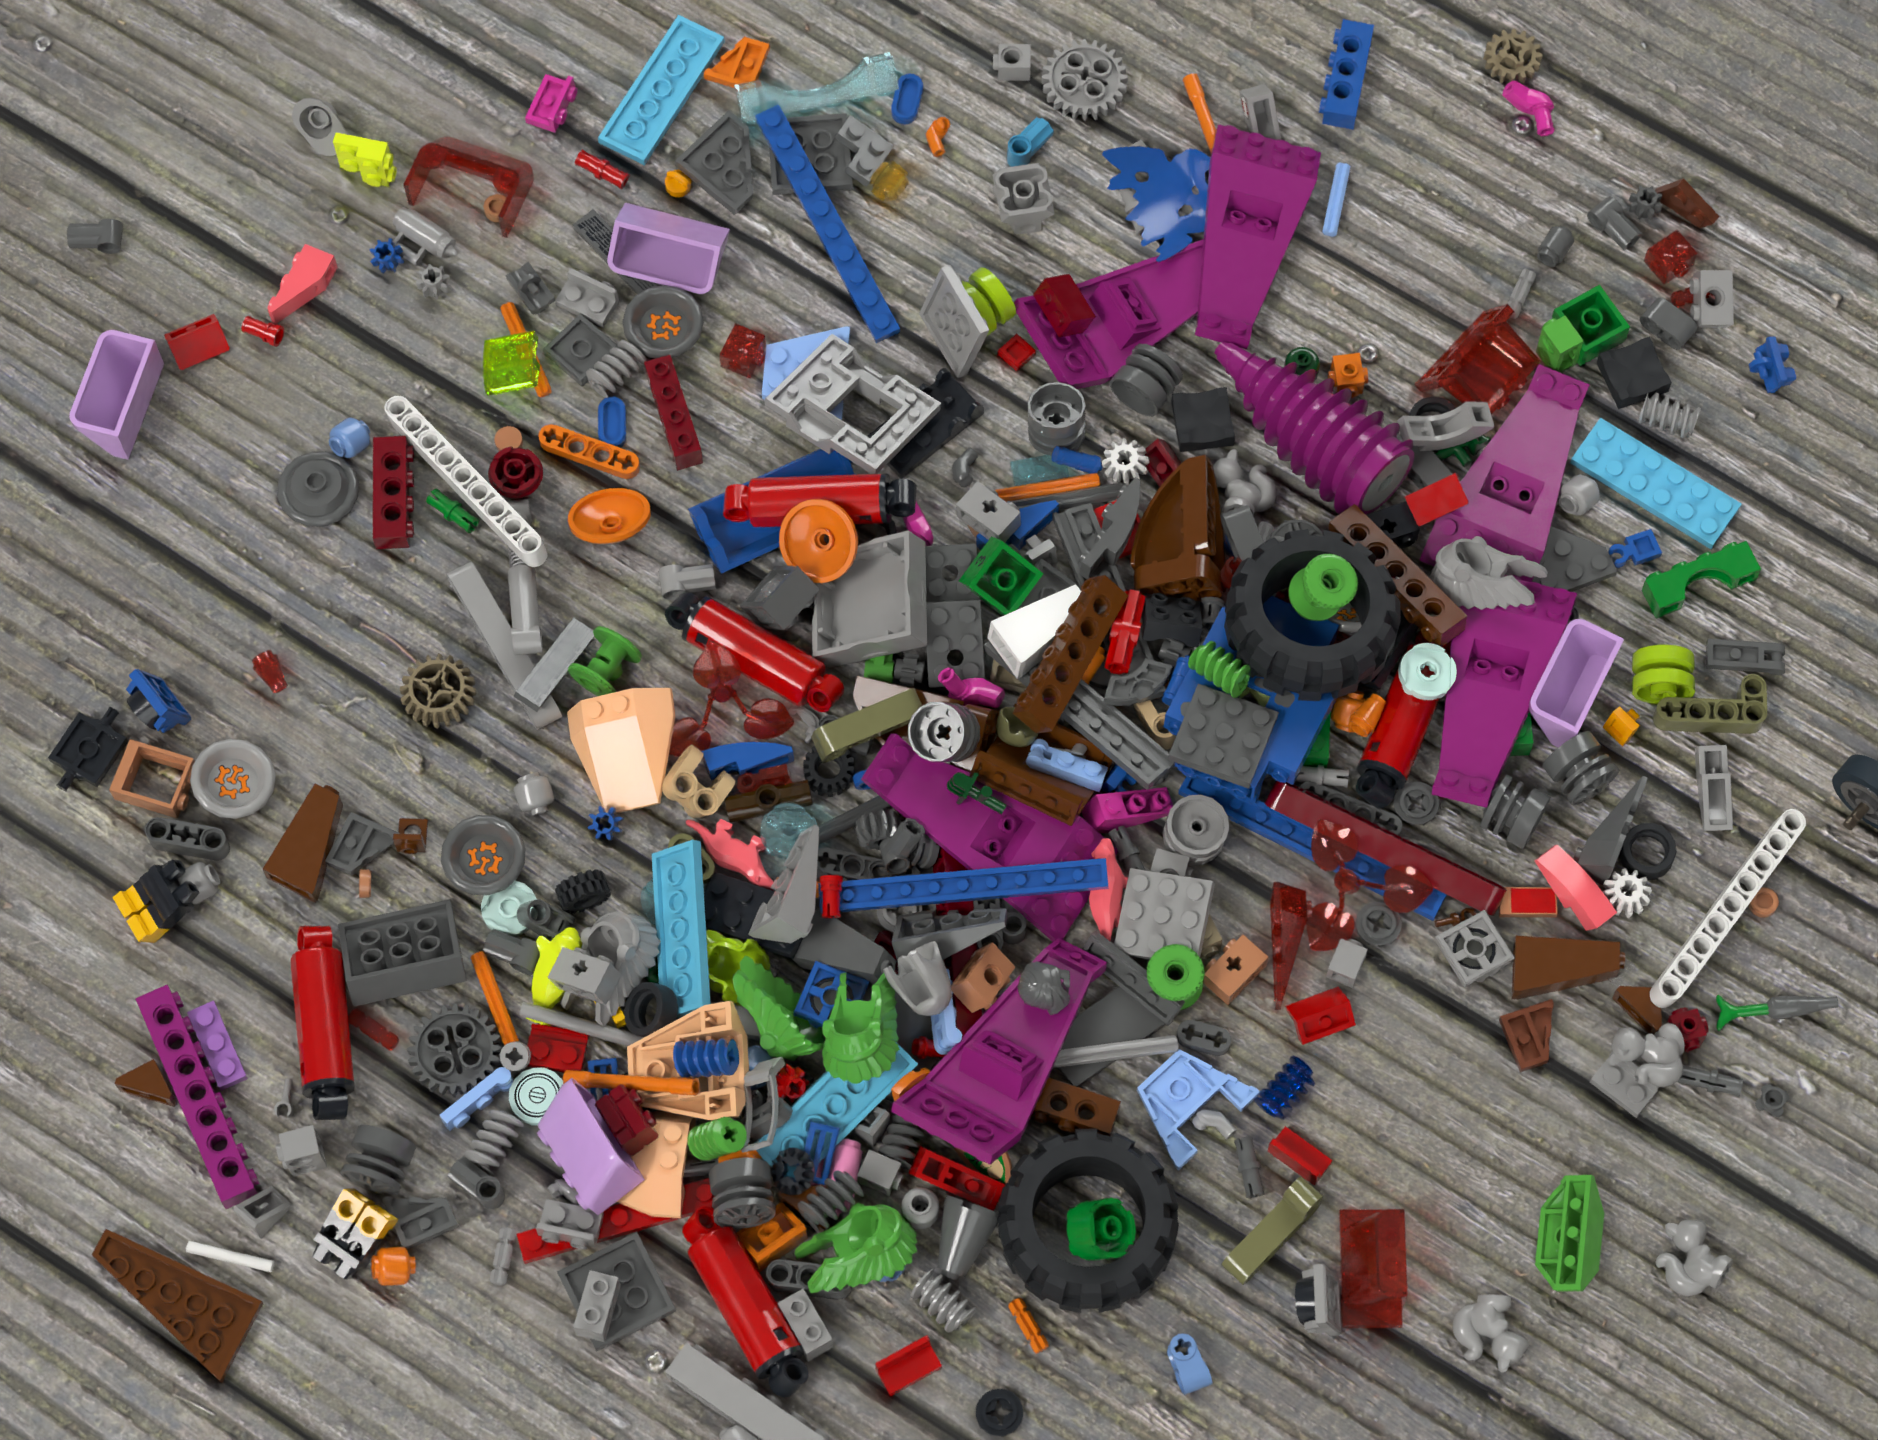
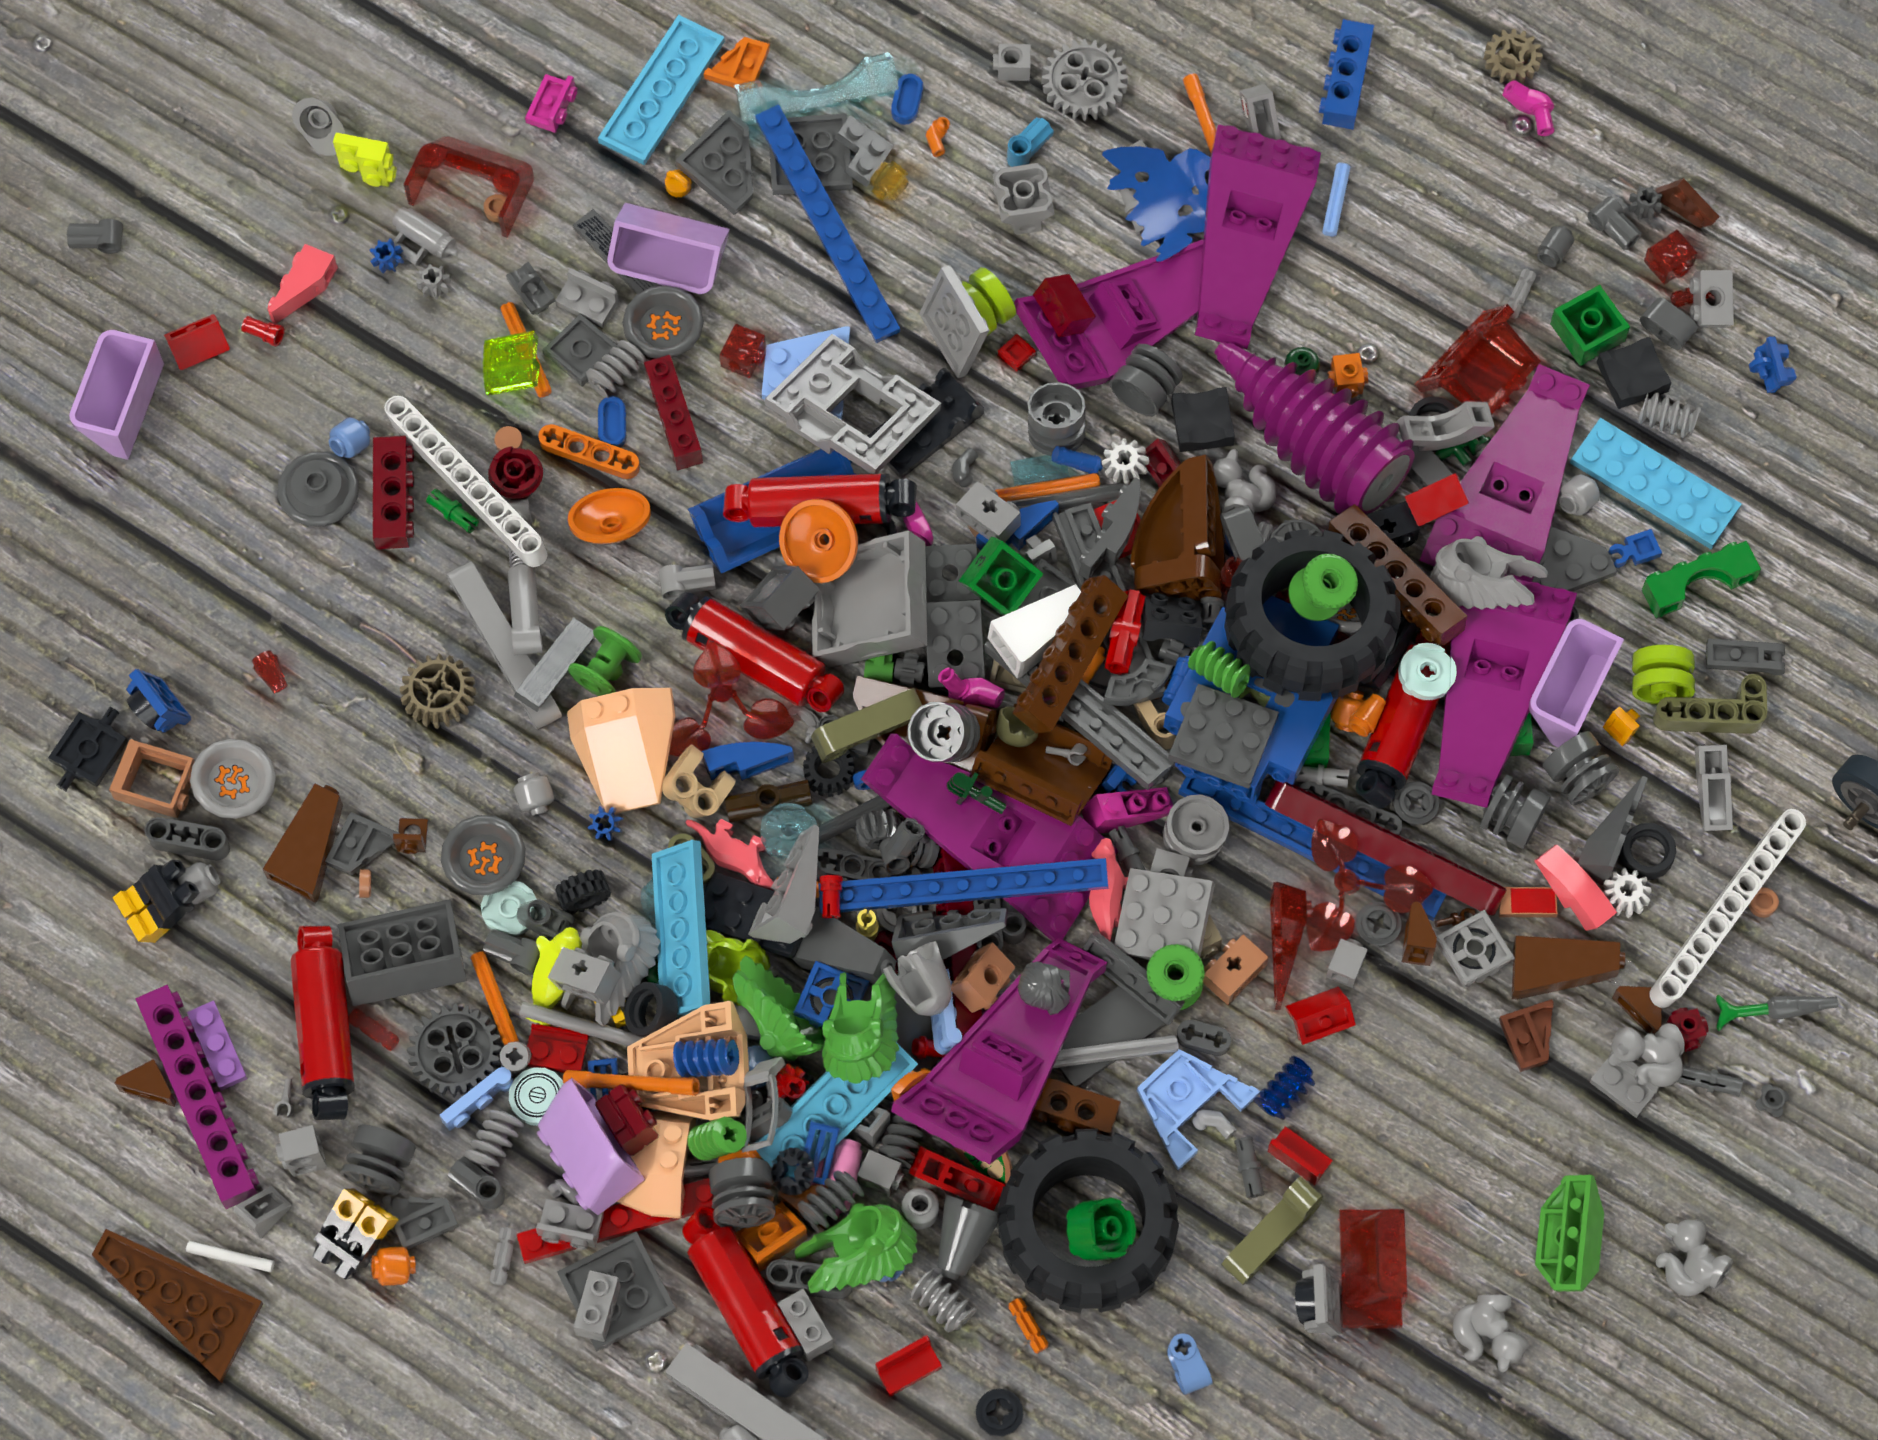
(602, 169): red pin -> none
(774, 775): clear red plate -> none
(867, 924): none -> light yellow pin
(1065, 765): light blue plate -> none
(1418, 937): none -> reddish brown tile
(1559, 344): bright green brick -> none

